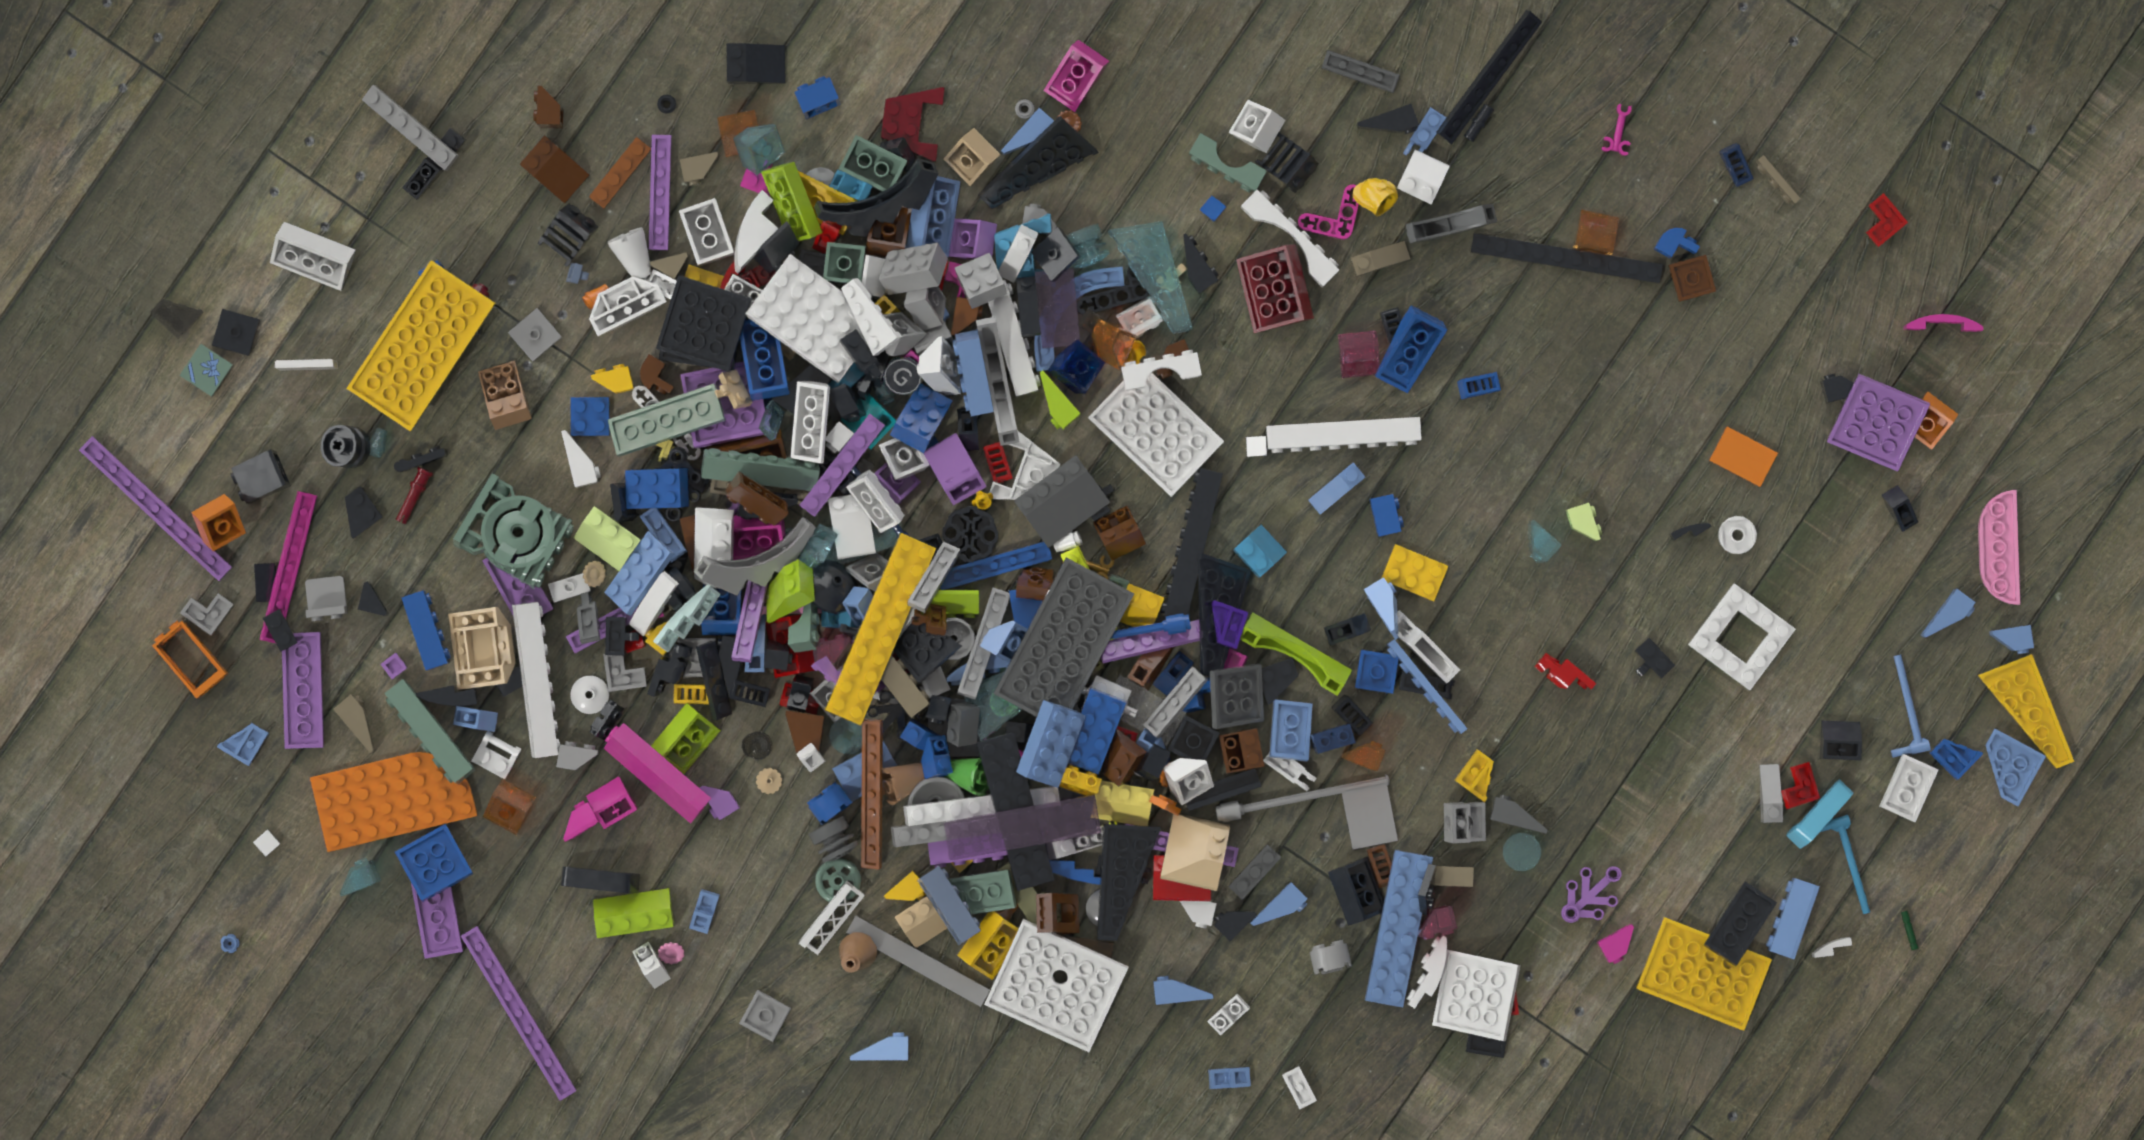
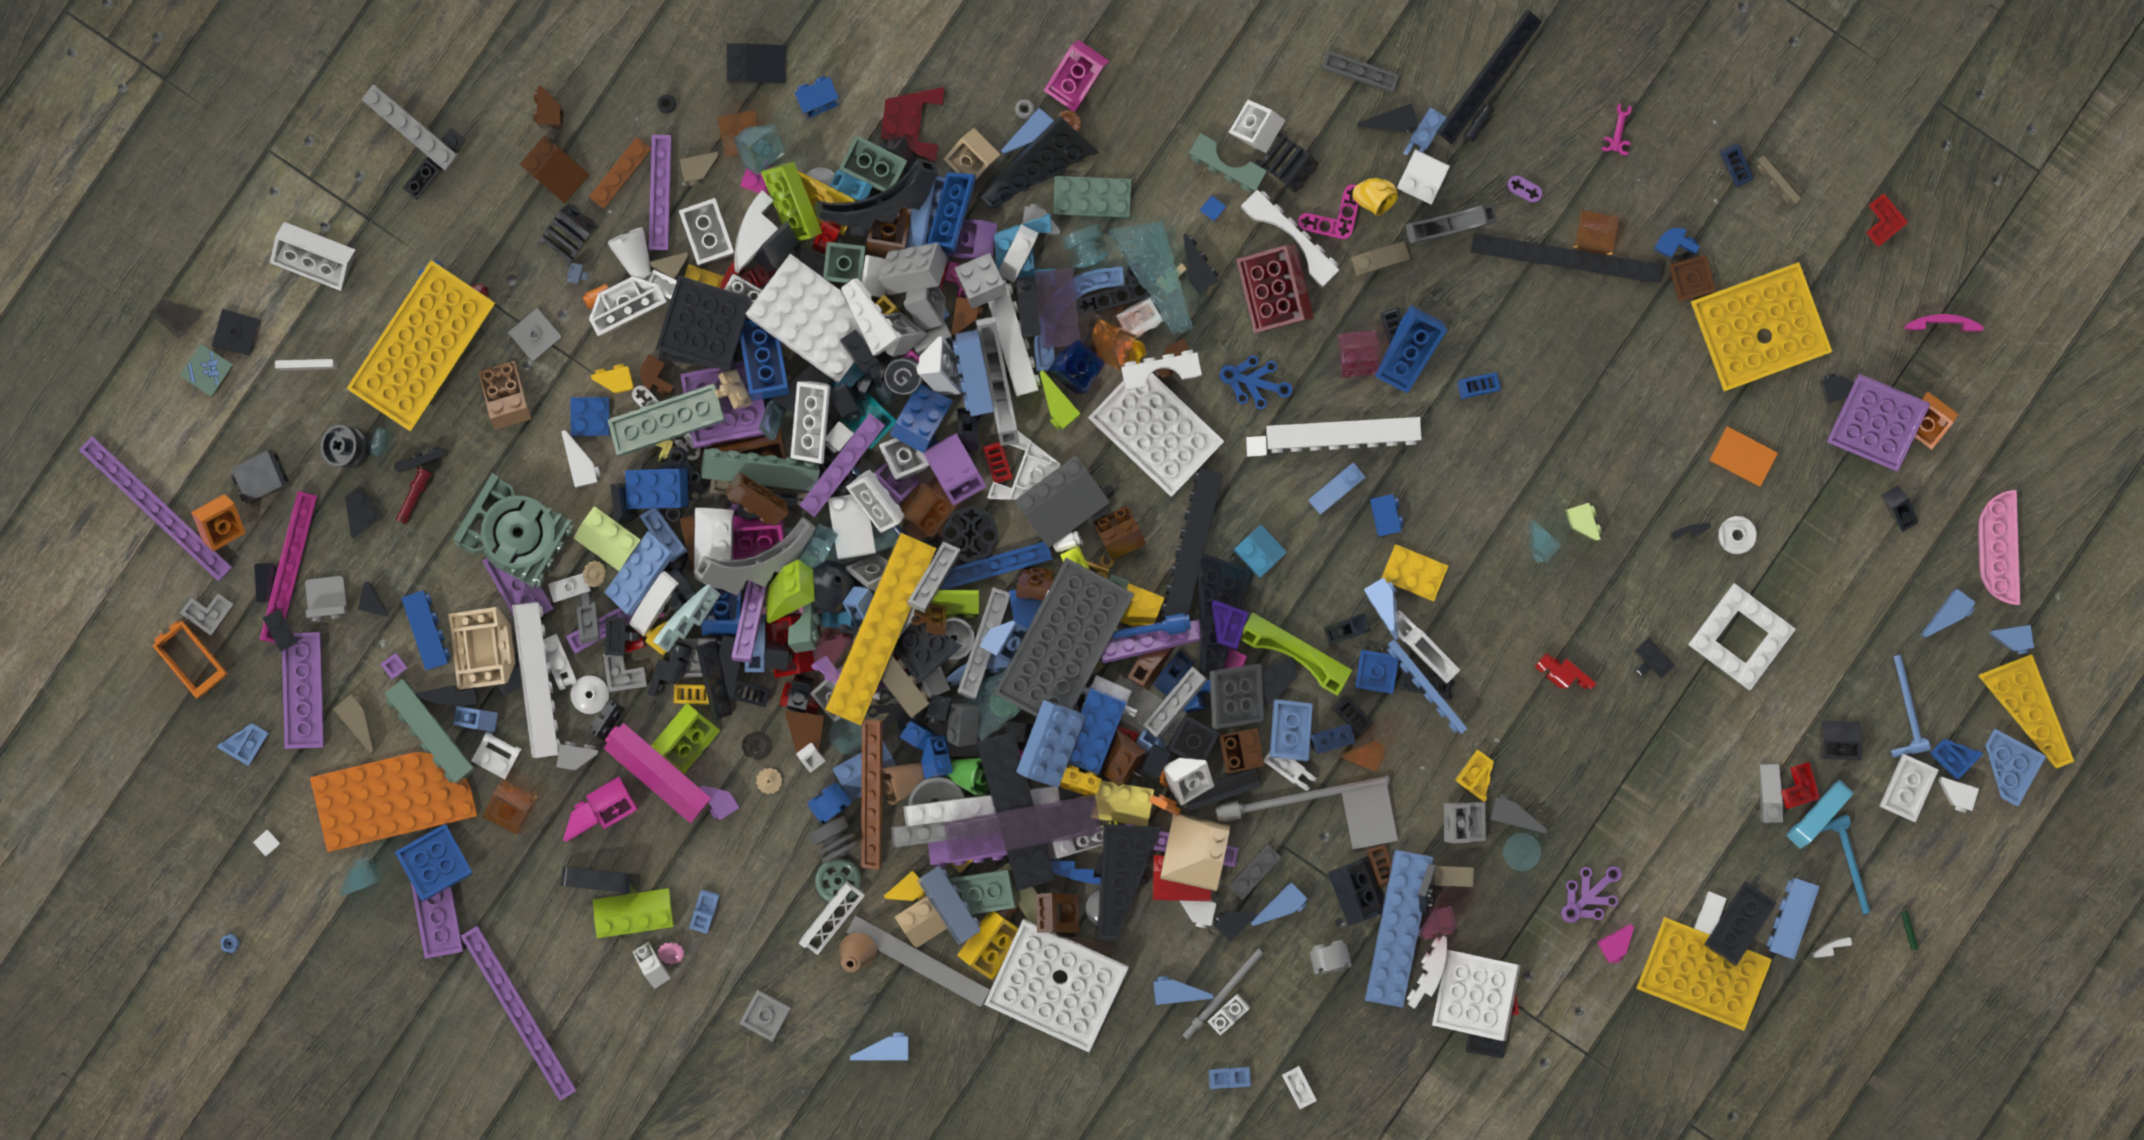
(559, 662): none -> white plate
(927, 509): none -> clear orange slope
(951, 210): none -> blue slope
(982, 500): yellow plate -> none
(1056, 254): black plate -> none
(1092, 197): none -> sand green plate
(1197, 1023): none -> light grey bar
(1252, 381): none -> blue plant
(1522, 193): none -> medium lavender beam
(1710, 913): none -> white slope
(1769, 302): none -> yellow plate
(1959, 794): none -> white slope

